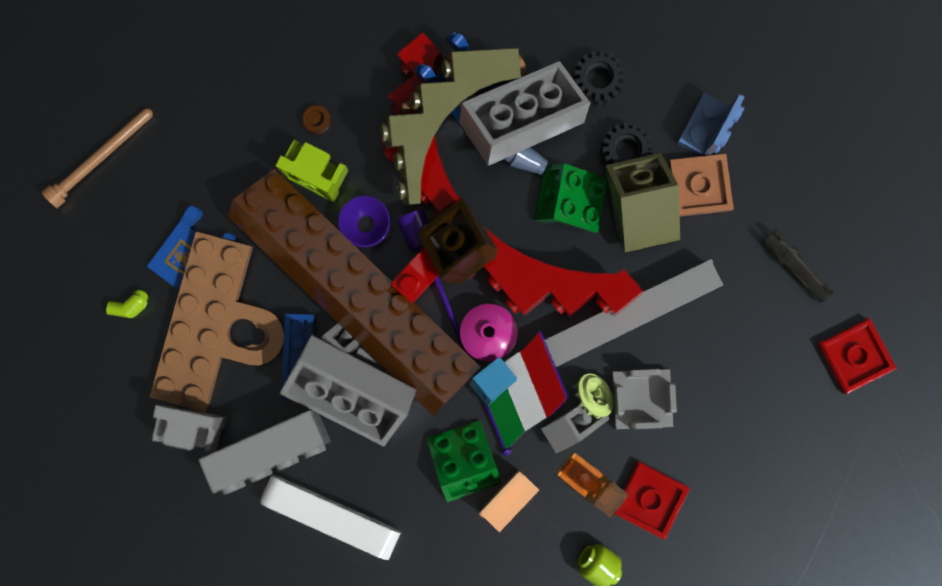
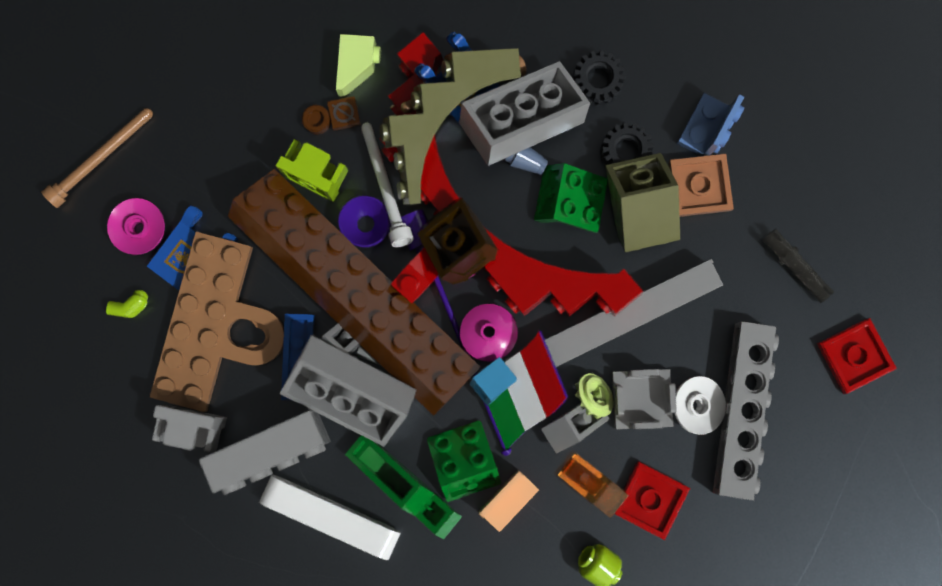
(123, 221): none -> dark pink dish
(344, 113): none -> reddish brown tile
(355, 61): none -> yellowish green slope
(399, 233): none -> white piece
(403, 486): none -> green slope
(710, 405): none -> white dish
(737, 394): none -> light grey brick

